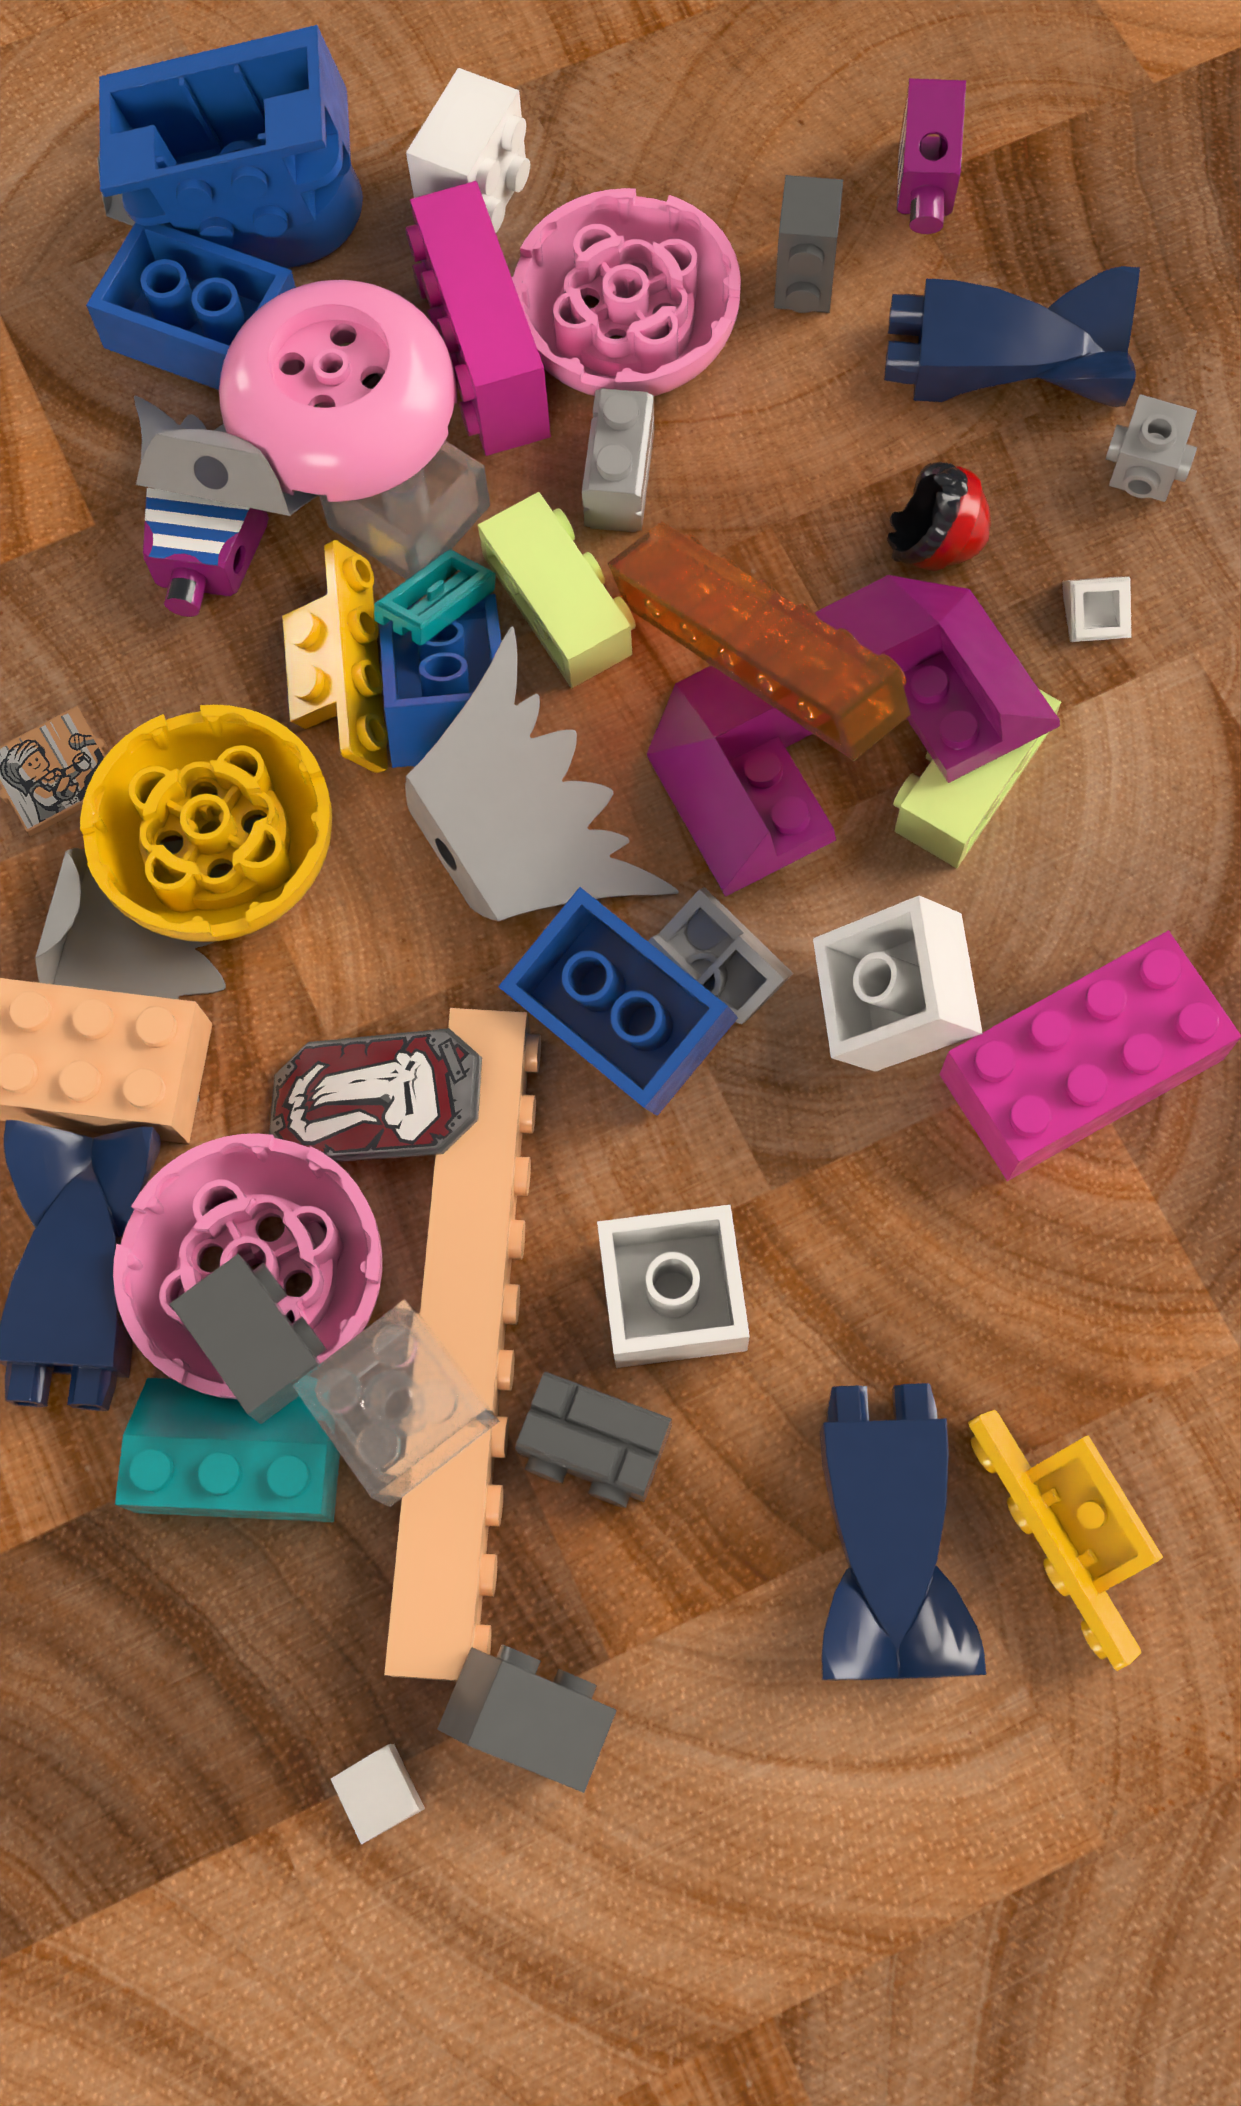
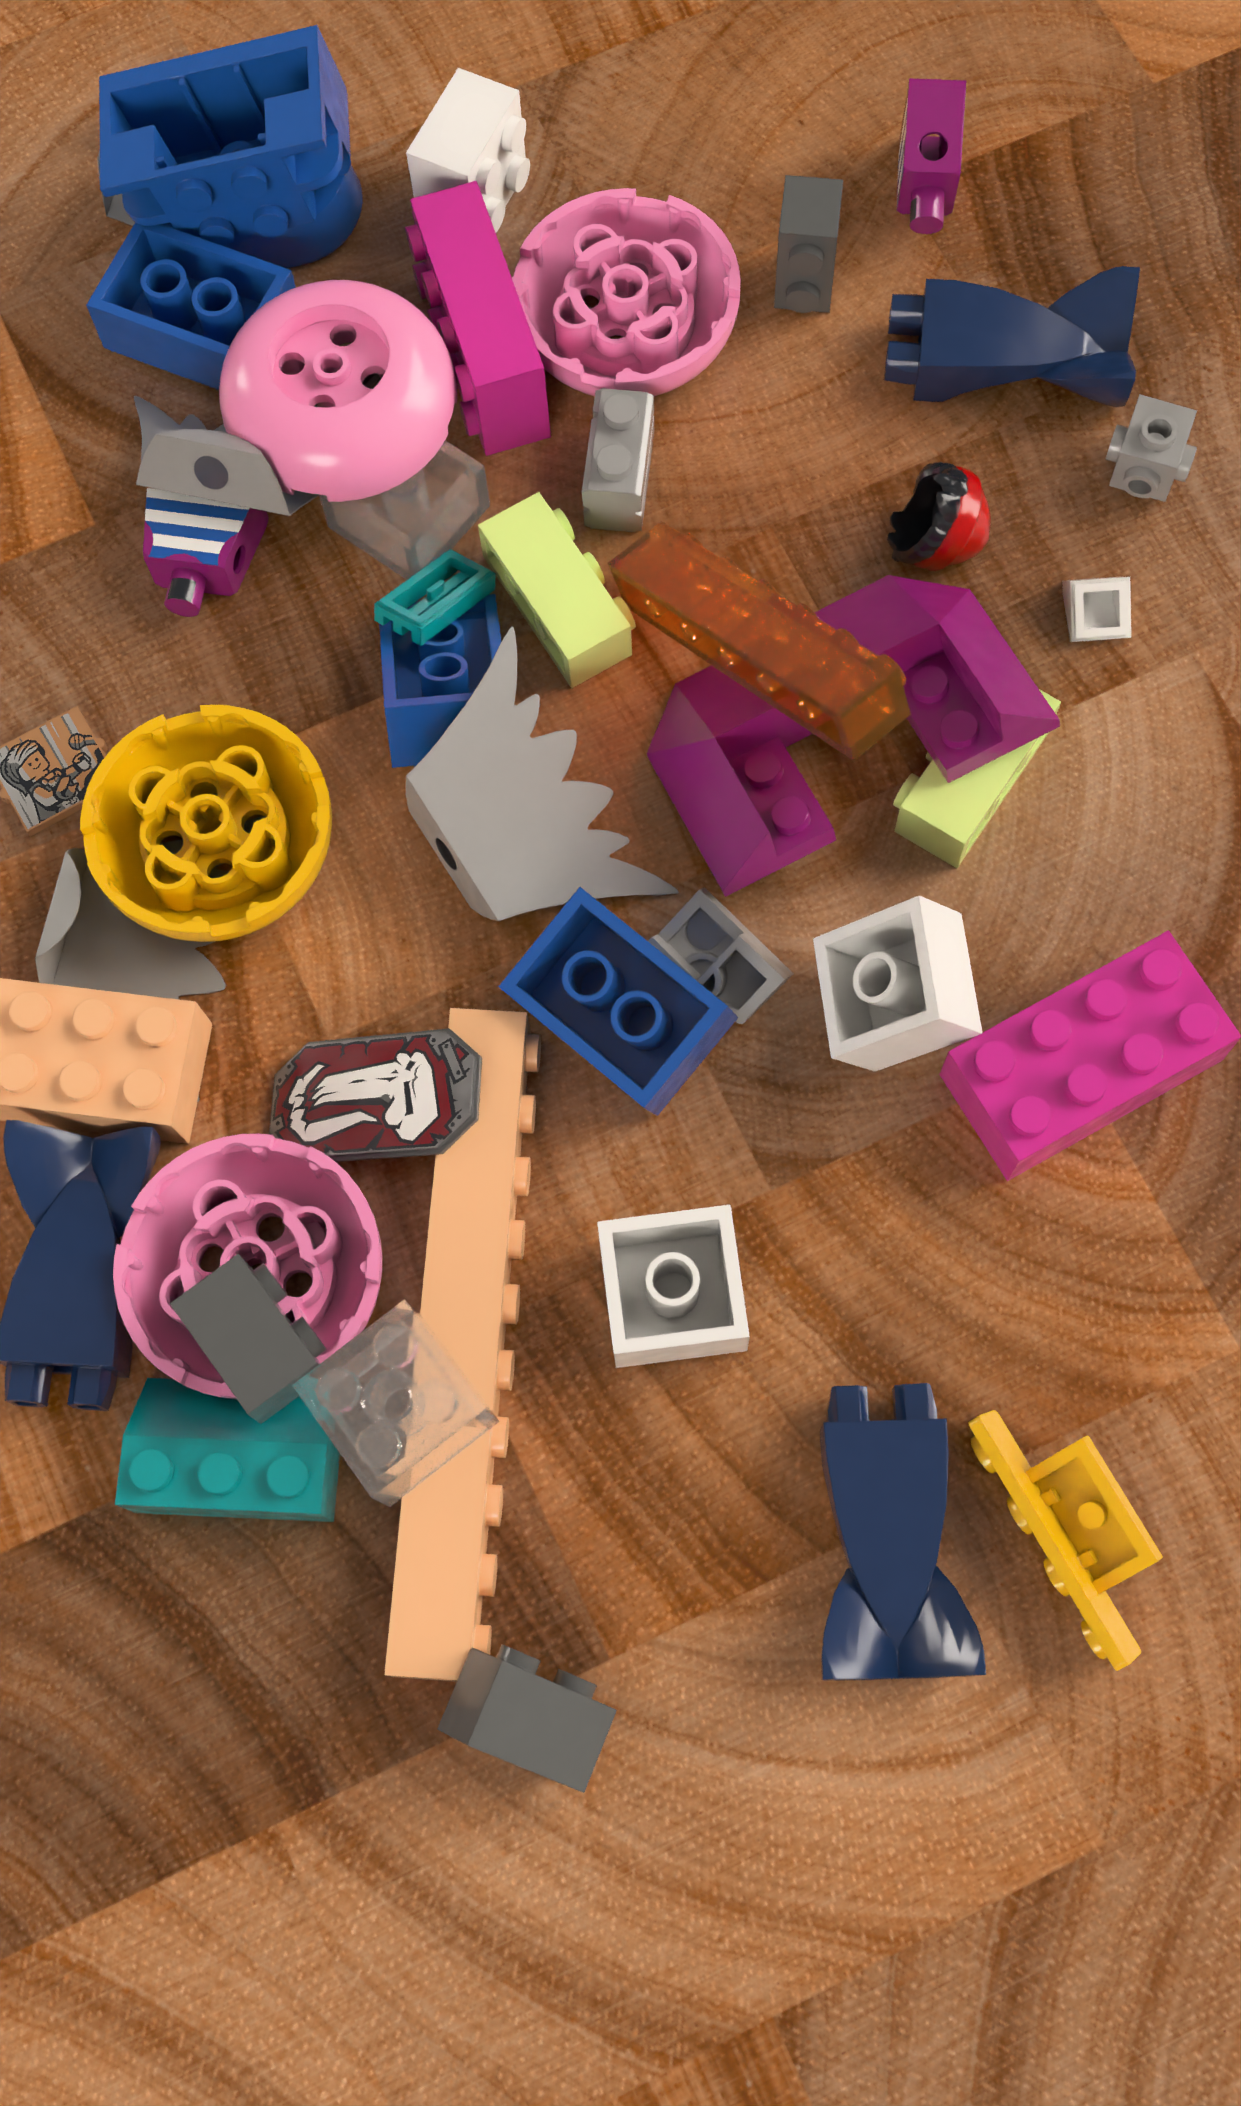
(336, 660): yellow bracket -> none
(377, 1793): white slope -> none
(592, 1439): dark grey brick -> none

